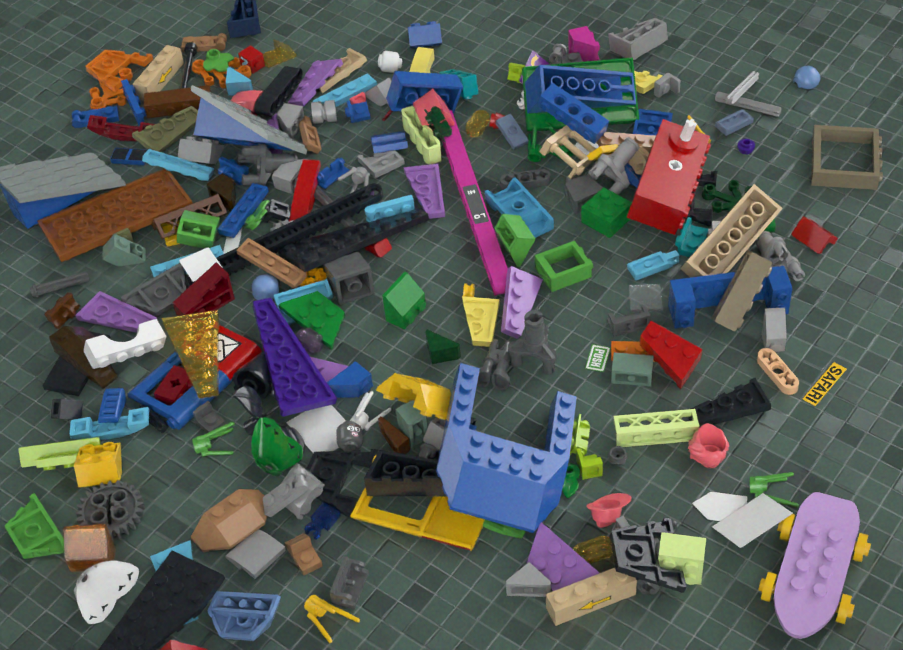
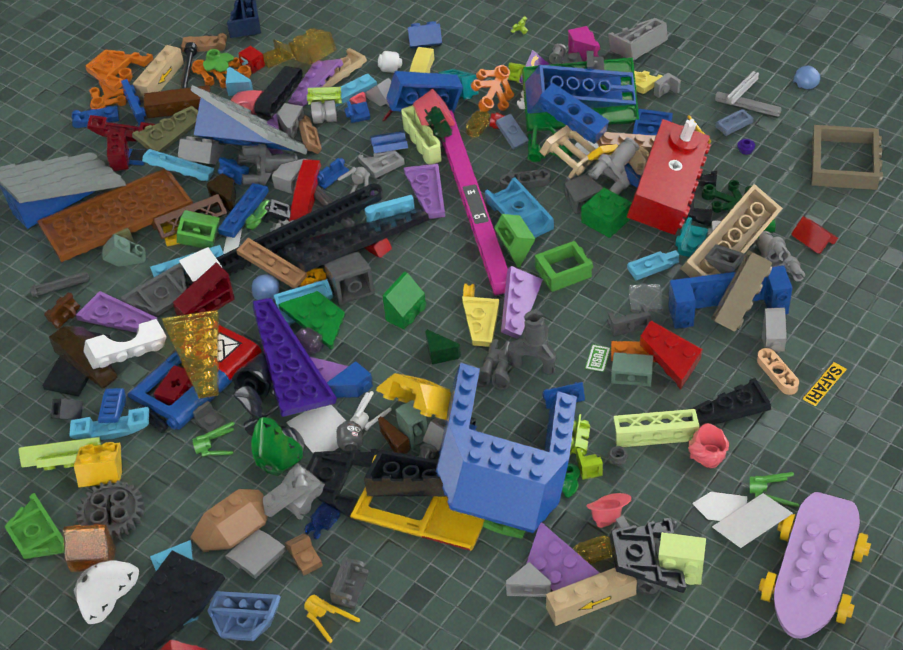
(117, 151): none -> dark red brick
(312, 46): none -> clear yellow brick
(324, 94): none -> lime hinge
(501, 75): none -> orange plant
(520, 26): none -> lime plant
(574, 389): none -> blue hinge
(594, 62): none -> dark grey bracket
(724, 259): none -> dark grey slope

